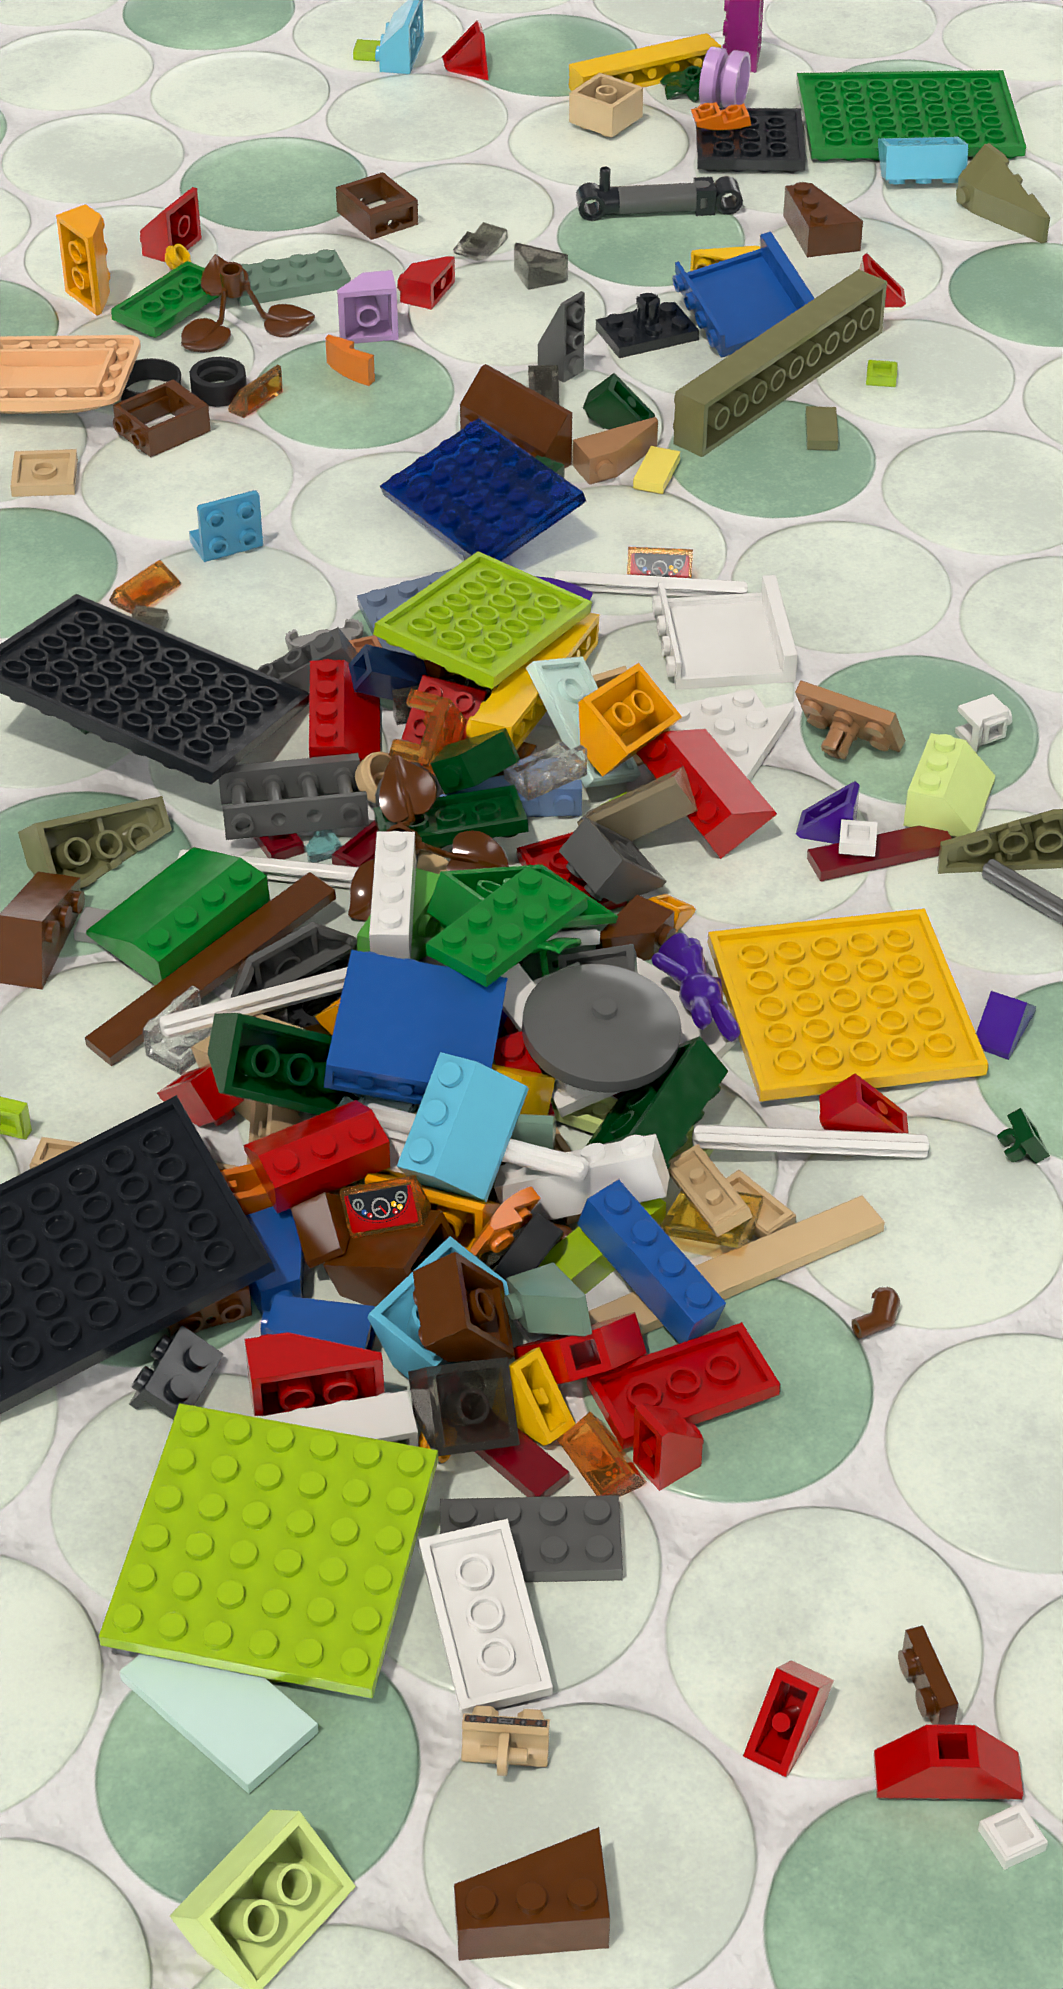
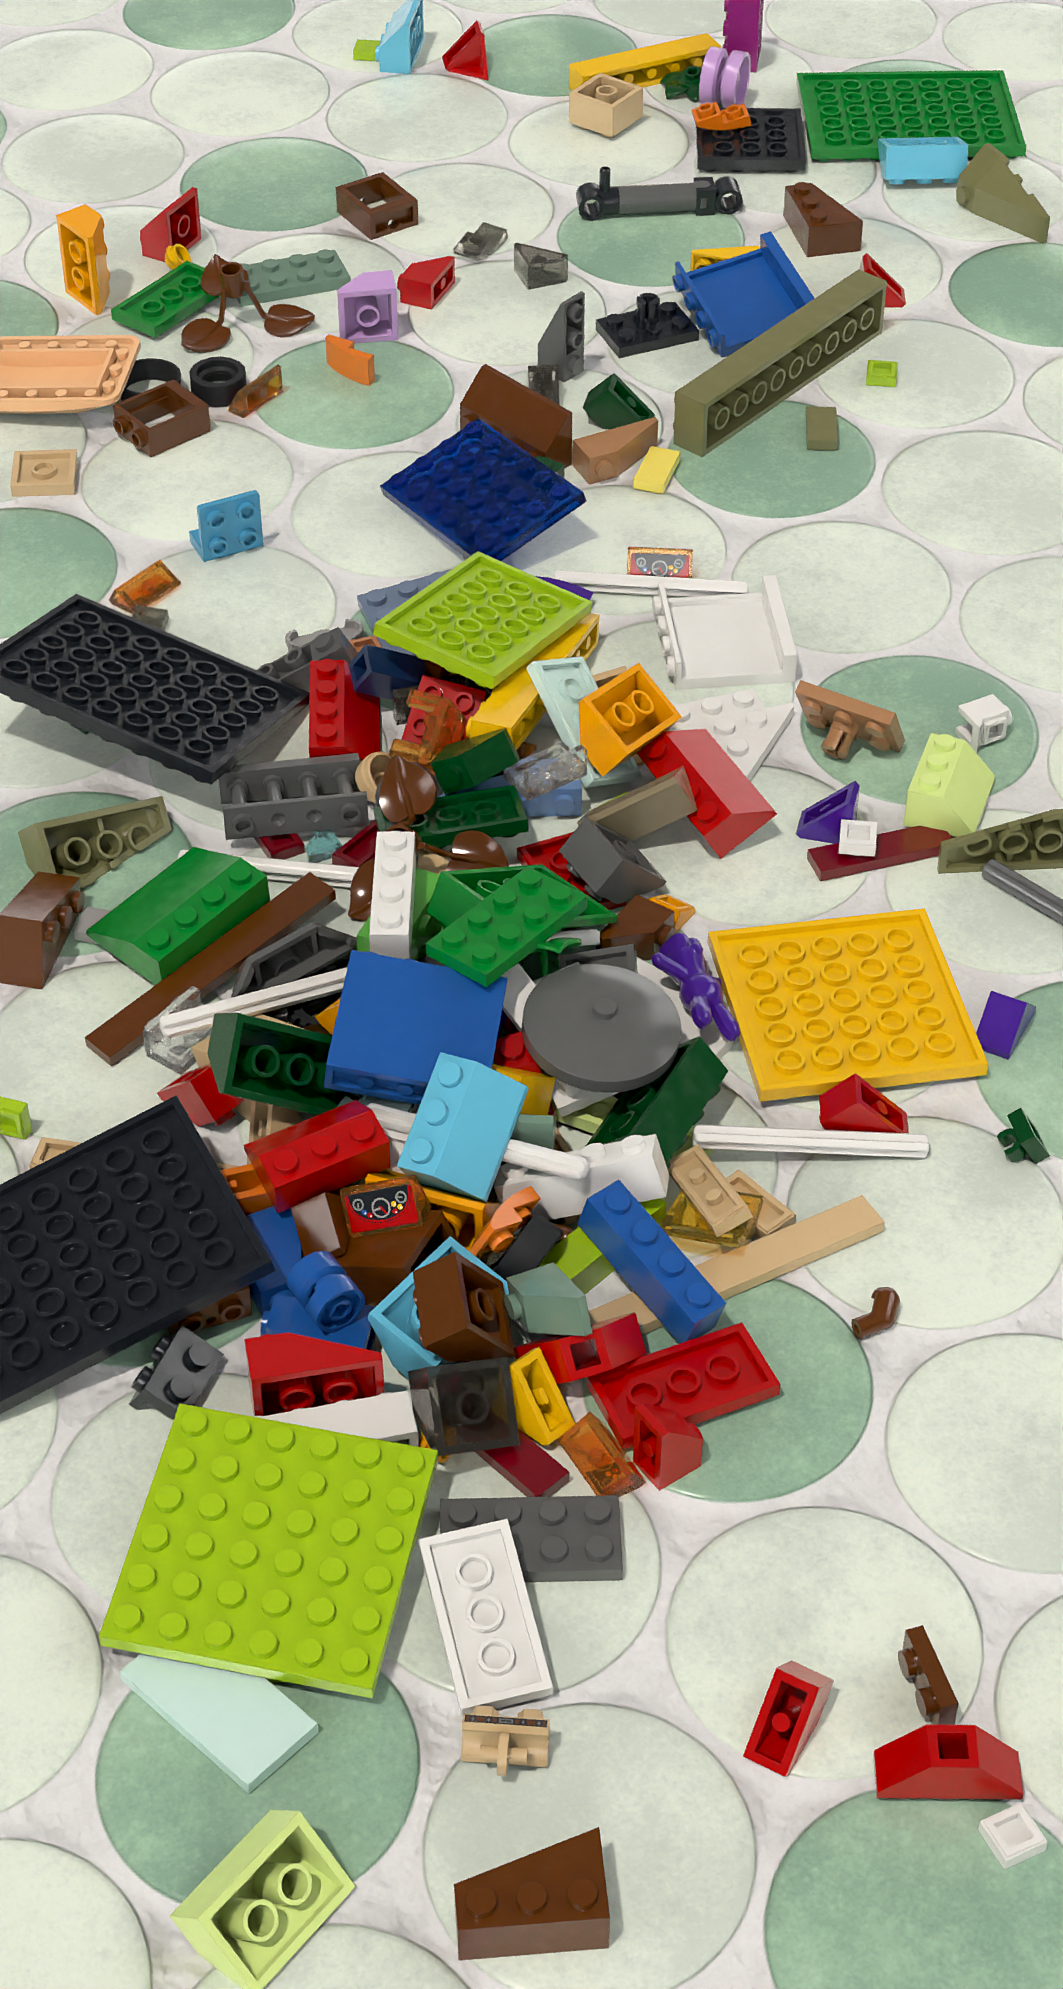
(325, 1291): none -> blue wheel

